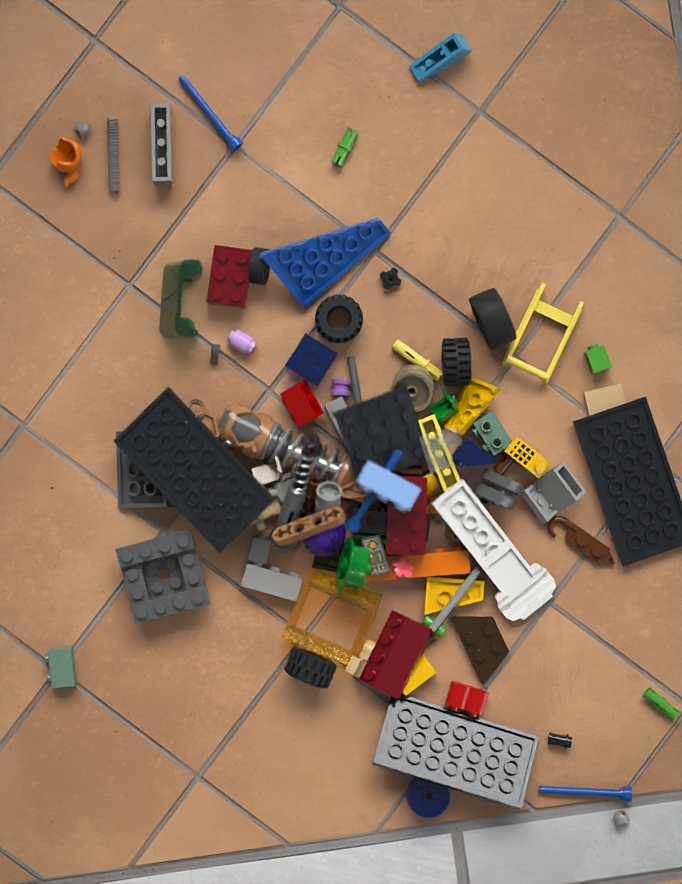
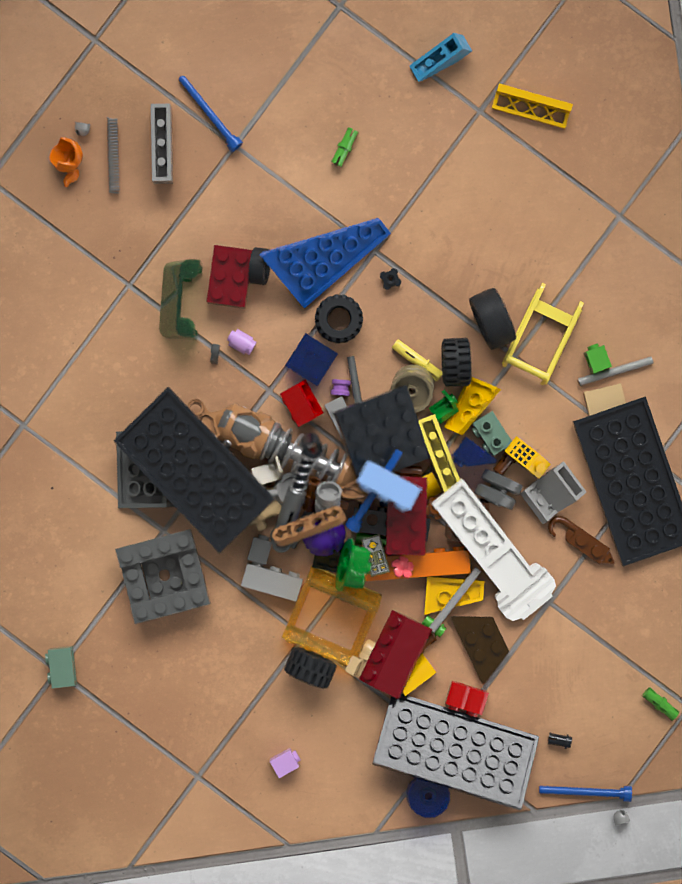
(285, 762): none -> lavender brick
(435, 445): clear plate -> none
(534, 99): none -> yellow fence
(615, 371): none -> light grey piece

